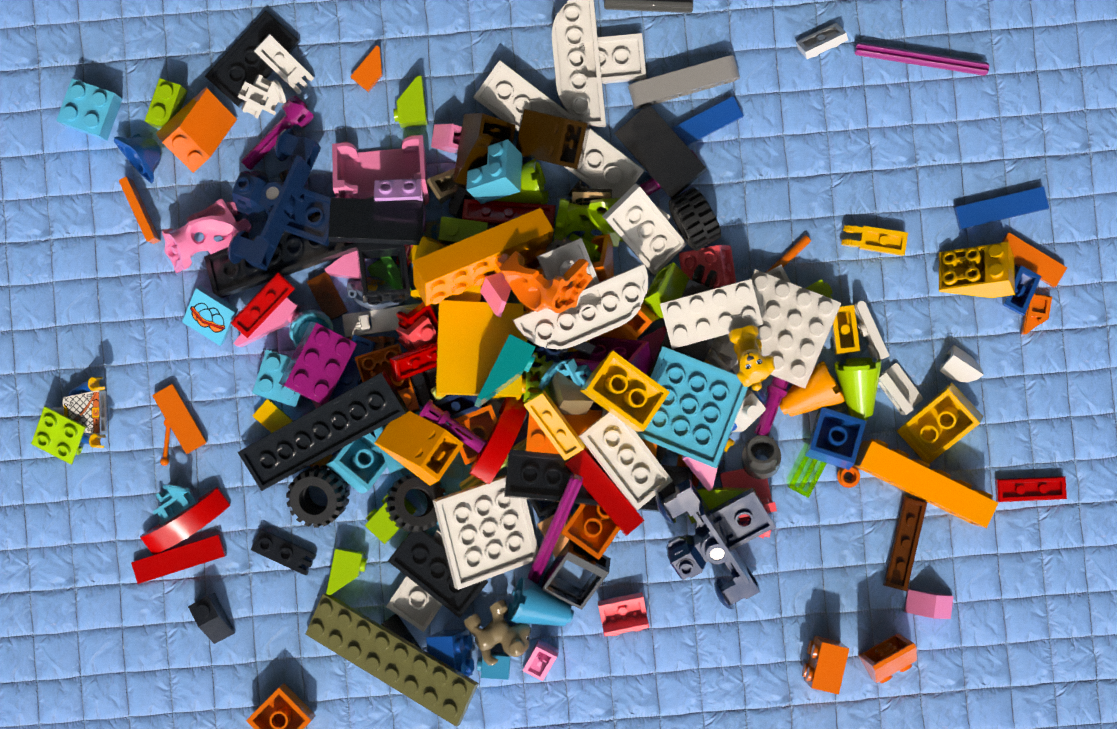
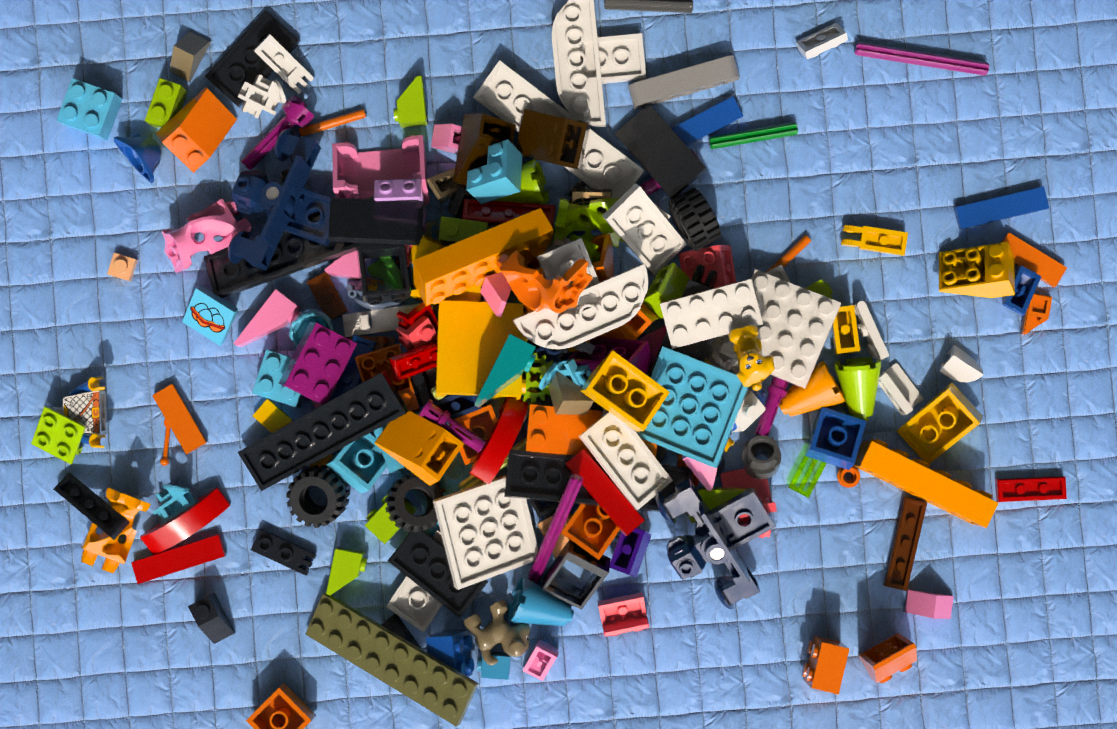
(91, 505): none -> black tile
(104, 545): none -> light orange hips
(122, 267): none -> light nougat plate
(139, 210): orange tile -> none
(187, 55): none -> dark tan slope
(262, 305): red tile -> none
(333, 122): none -> orange bar
(369, 70): orange tile -> none
(554, 425): yellow plate -> none
(630, 552): none -> dark purple brick
(753, 135): none -> green axle

